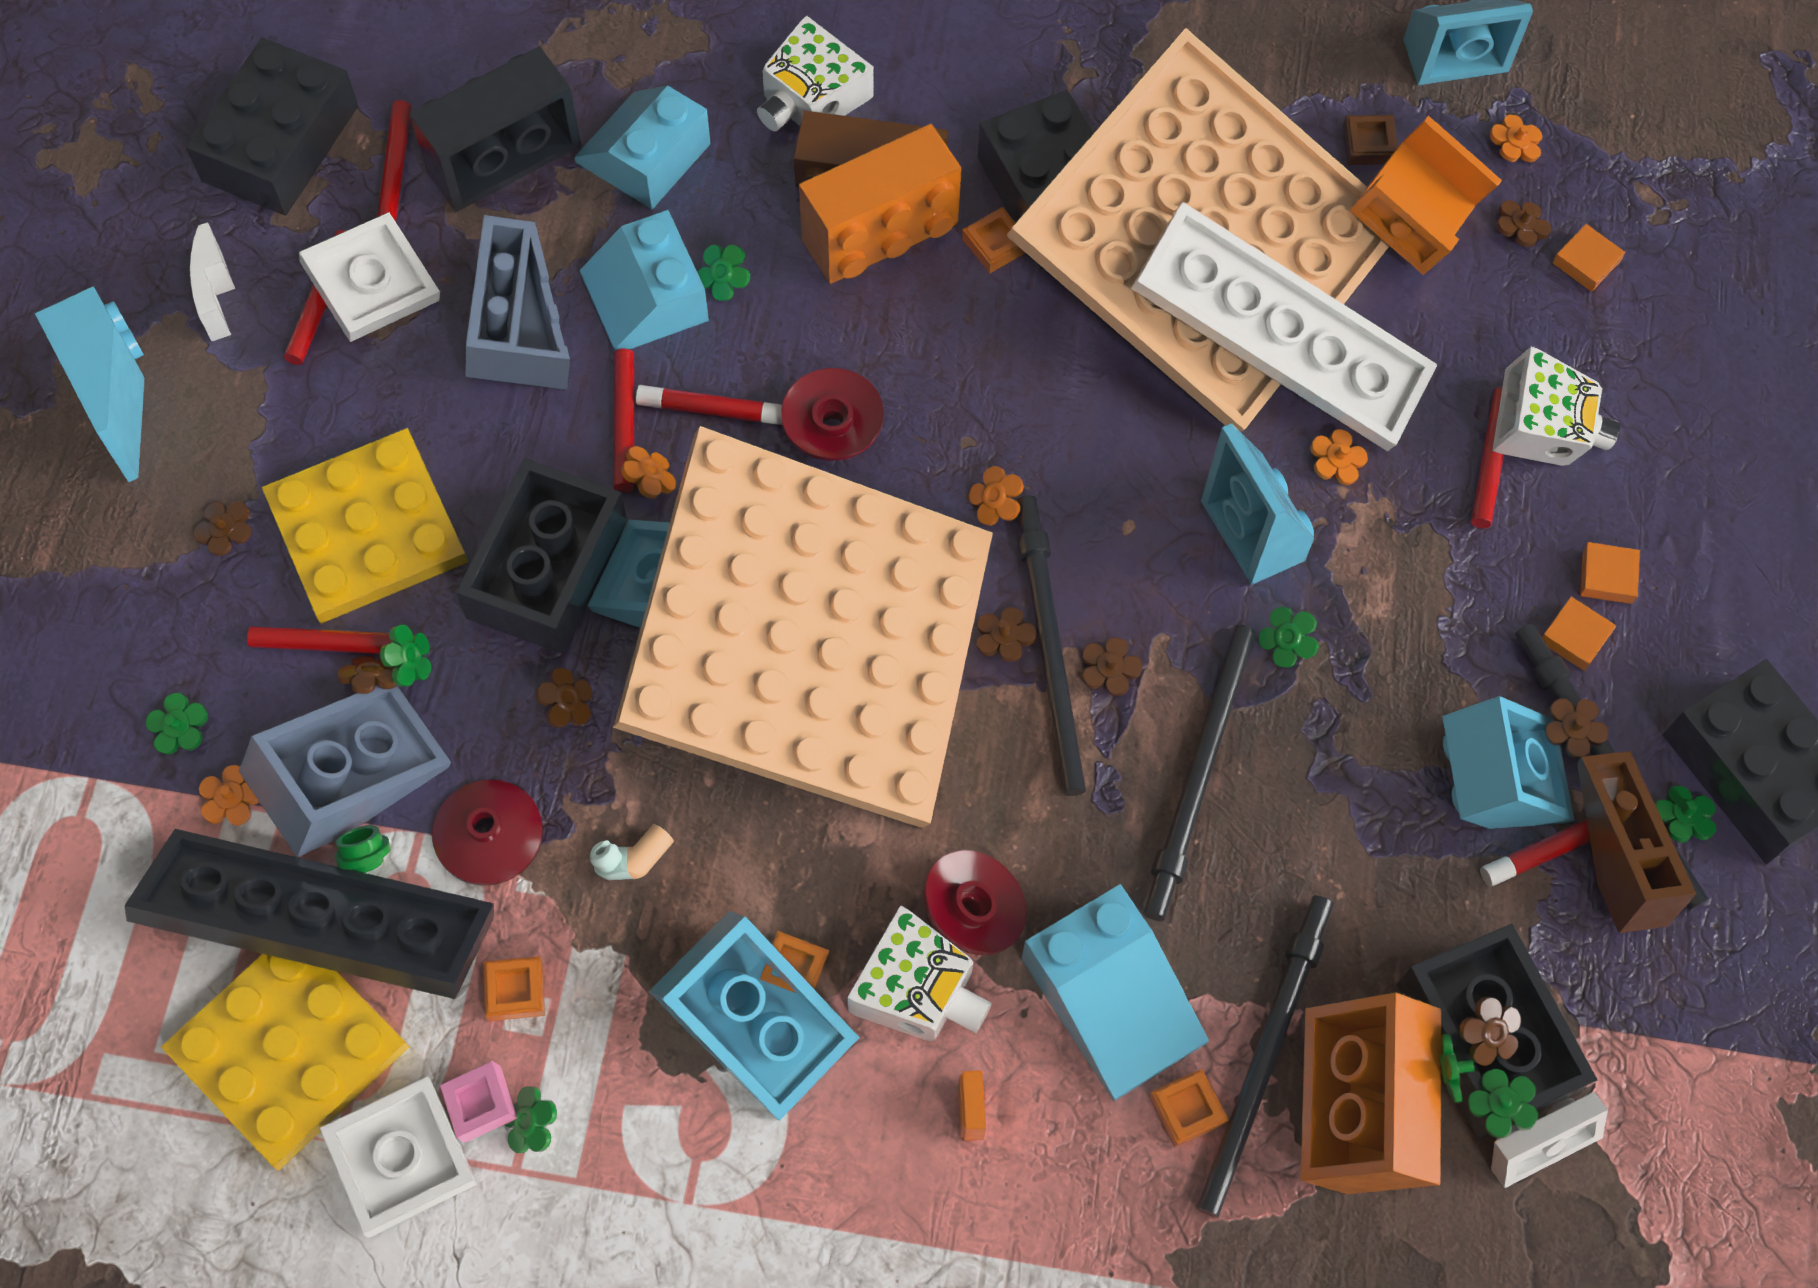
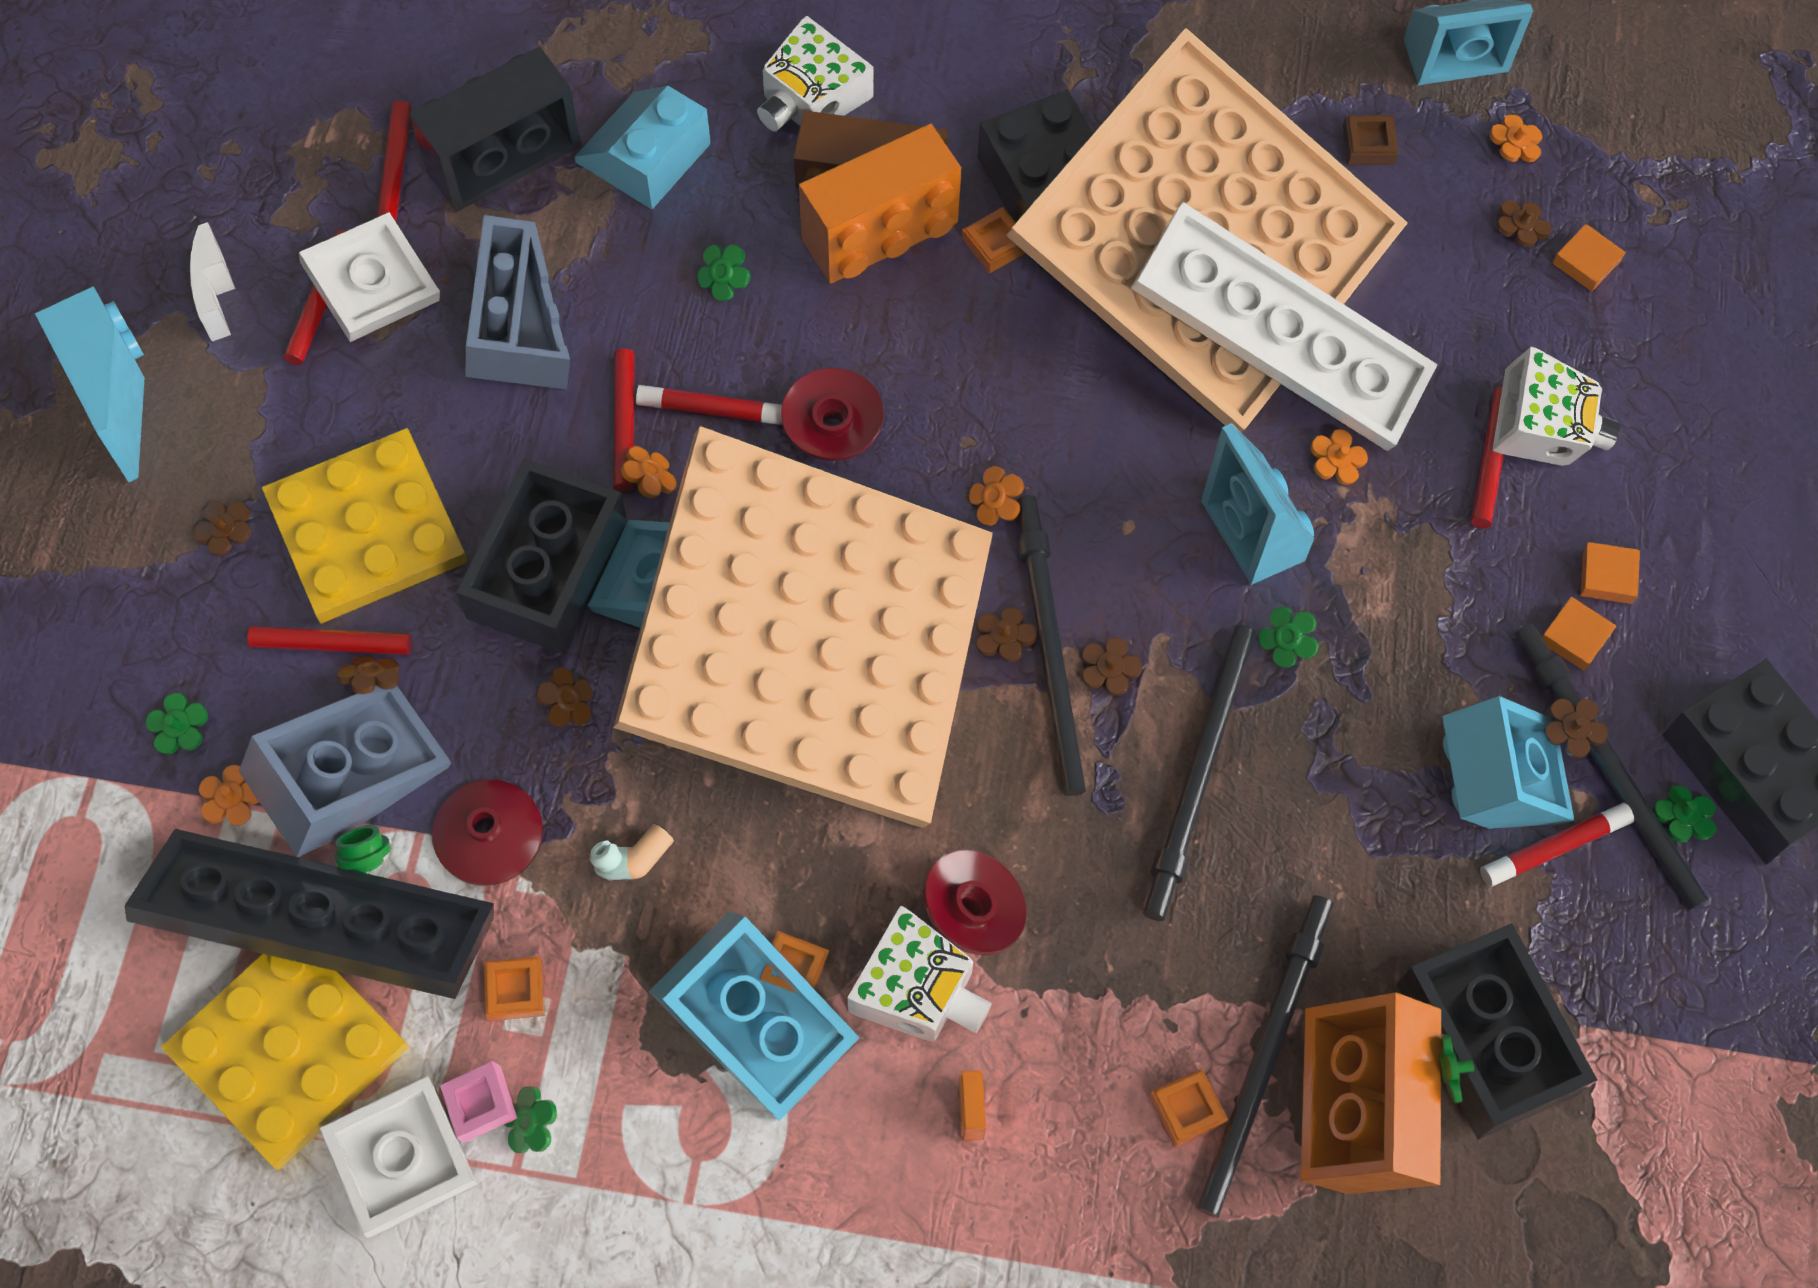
(273, 126): black brick -> none
(406, 656): green plant -> none
(645, 283): medium azure slope -> none
(1114, 992): medium azure slope -> none
(1424, 195): orange panel -> none
(1491, 1032): reddish brown plant -> none
(1504, 1103): green plant -> none
(1560, 1133): white plate -> none
(1631, 846): reddish brown slope -> none

